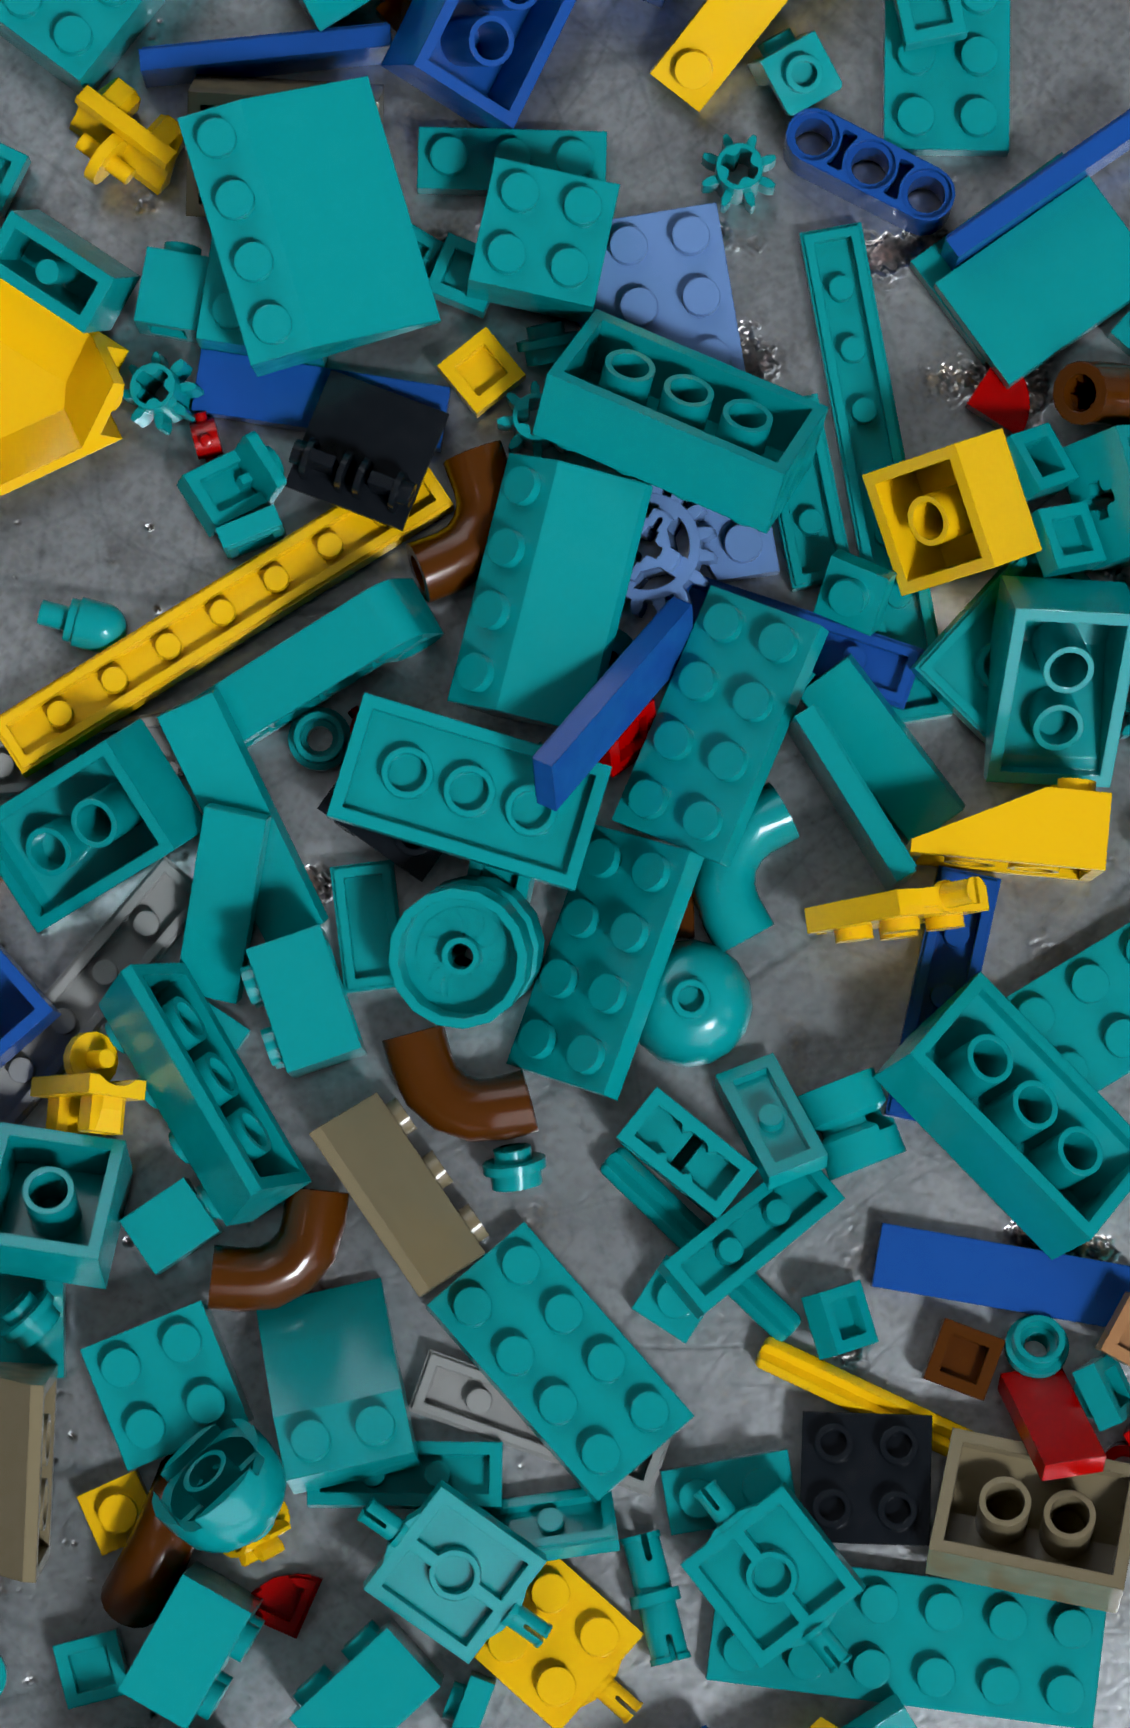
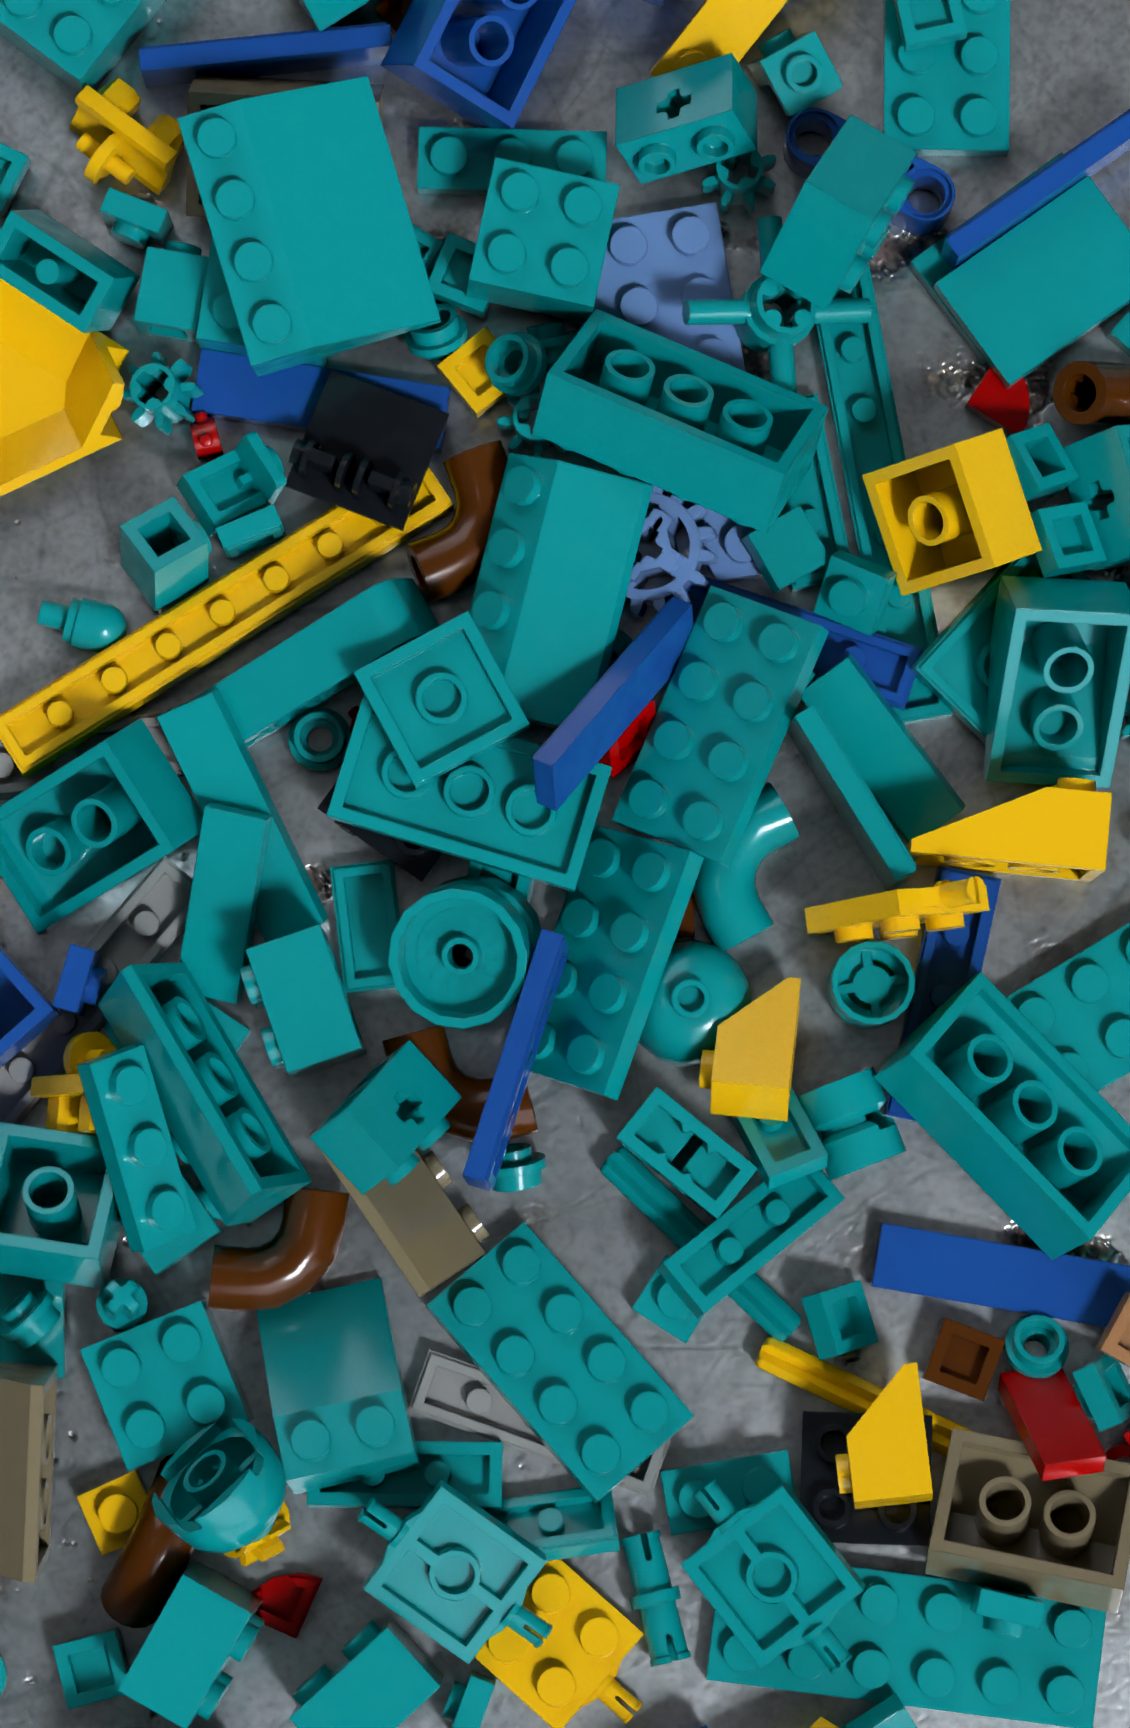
(80, 981): none -> blue plate
(121, 1304): none -> teal axle
(135, 220): none -> teal plate
(137, 1148): none -> teal plate
(165, 553): none -> teal brick
(387, 1118): none -> teal brick
(440, 339): none -> teal plate
(441, 699): none -> teal plate
(503, 358): none -> teal plate
(516, 1060): none -> blue tile
(686, 118): none -> teal brick
(755, 1056): none -> yellow slope
(762, 329): none -> teal bar
(787, 550): none -> teal tile
(841, 214): none -> teal brick
(870, 985): none -> teal wheel
(889, 1448): none -> yellow slope
(1005, 1610): none -> teal plate

